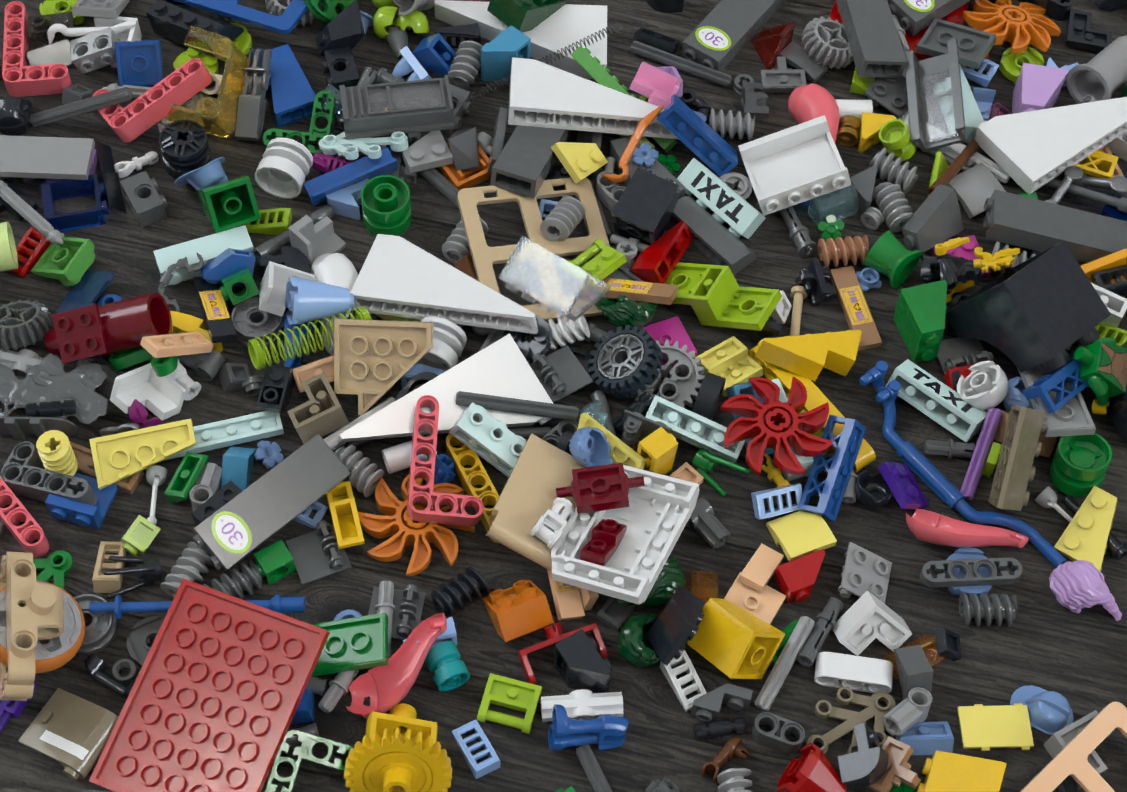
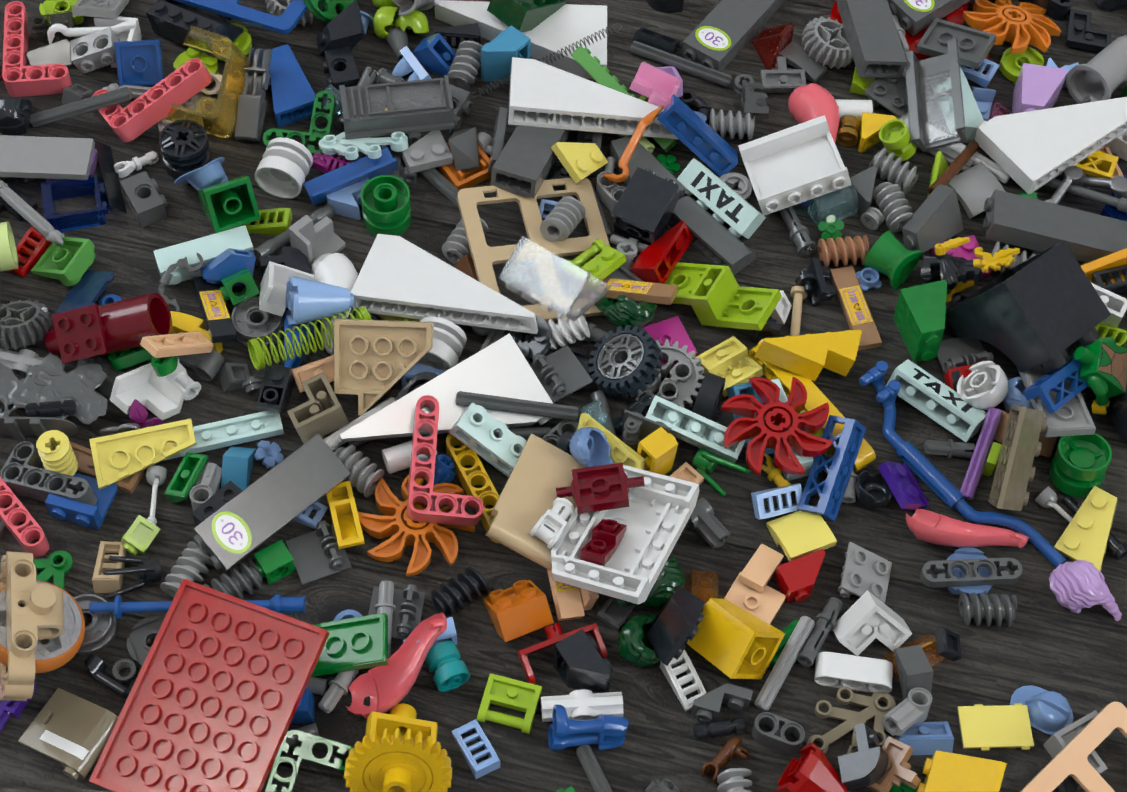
(645, 155): medium blue plant -> none

